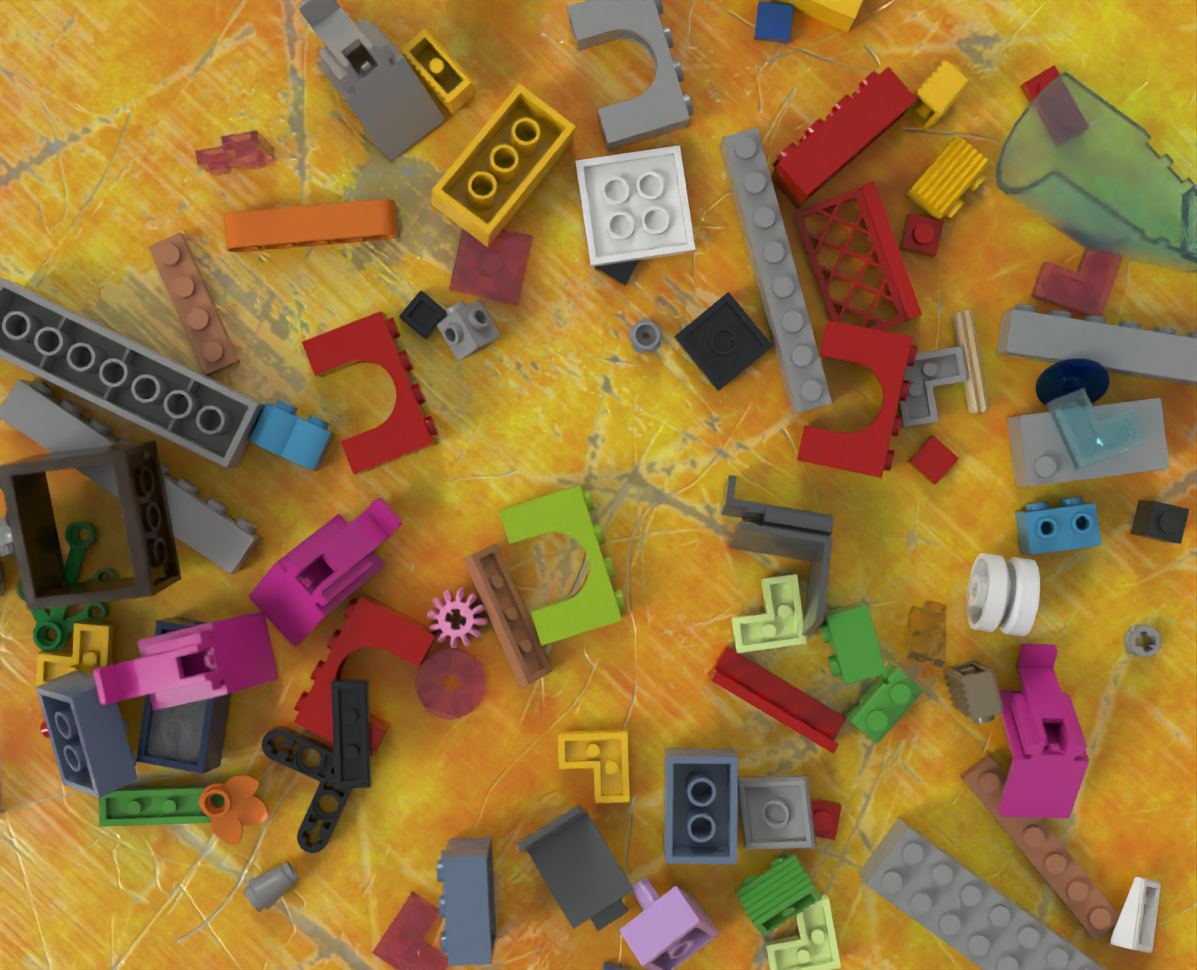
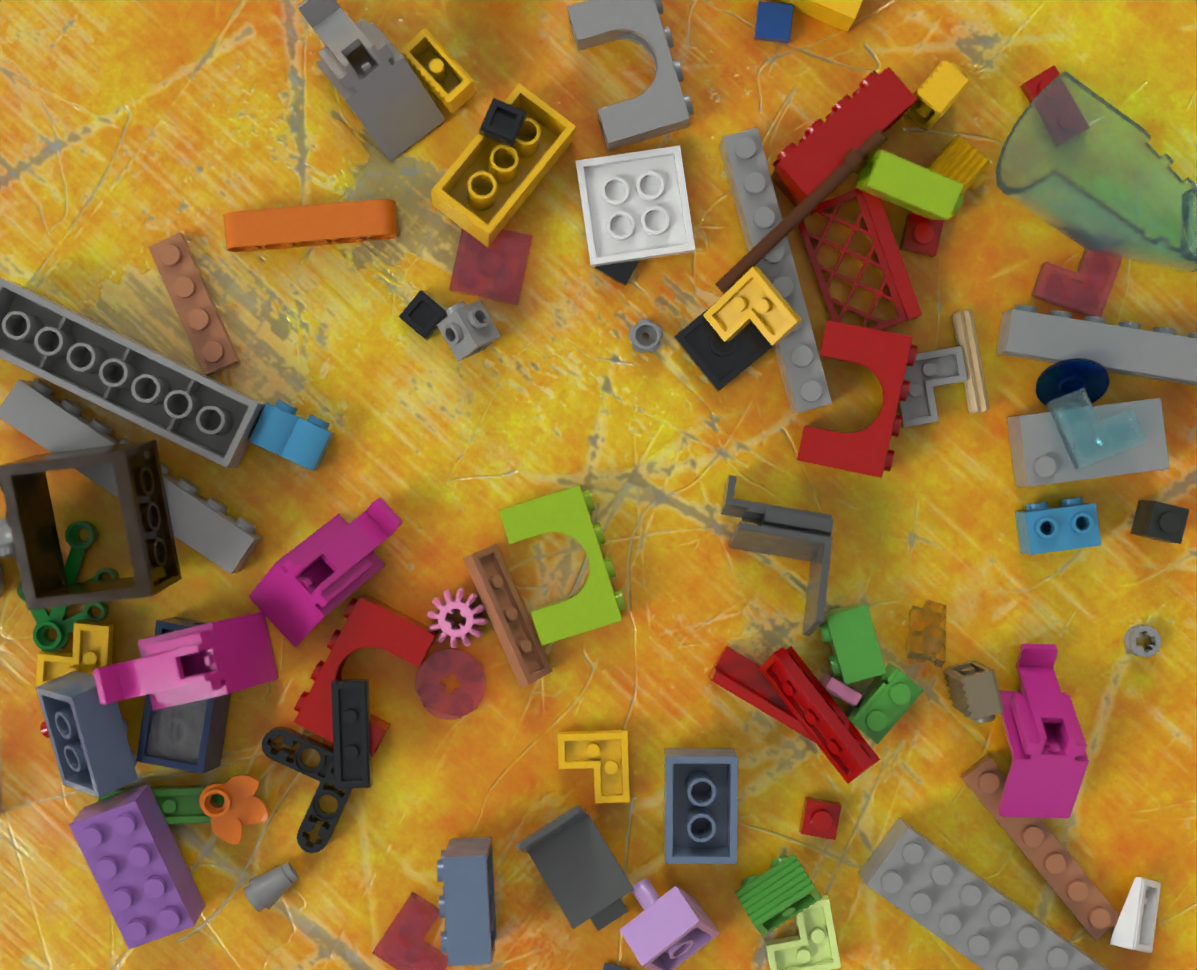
(138, 866): none -> medium lavender brick
(237, 150): plate -> none
(375, 342): red arch -> none
(502, 122): none -> black tile
(753, 300): none -> yellow plate
(777, 812): light grey tile -> none
(780, 623): yellowish green plate -> none
(818, 713): none -> red fence
(840, 690): none -> bright pink tile
(852, 162): none -> reddish brown bar
(910, 186): none -> lime brick
(933, 459): red tile -> none
(1003, 594): white wheel -> none

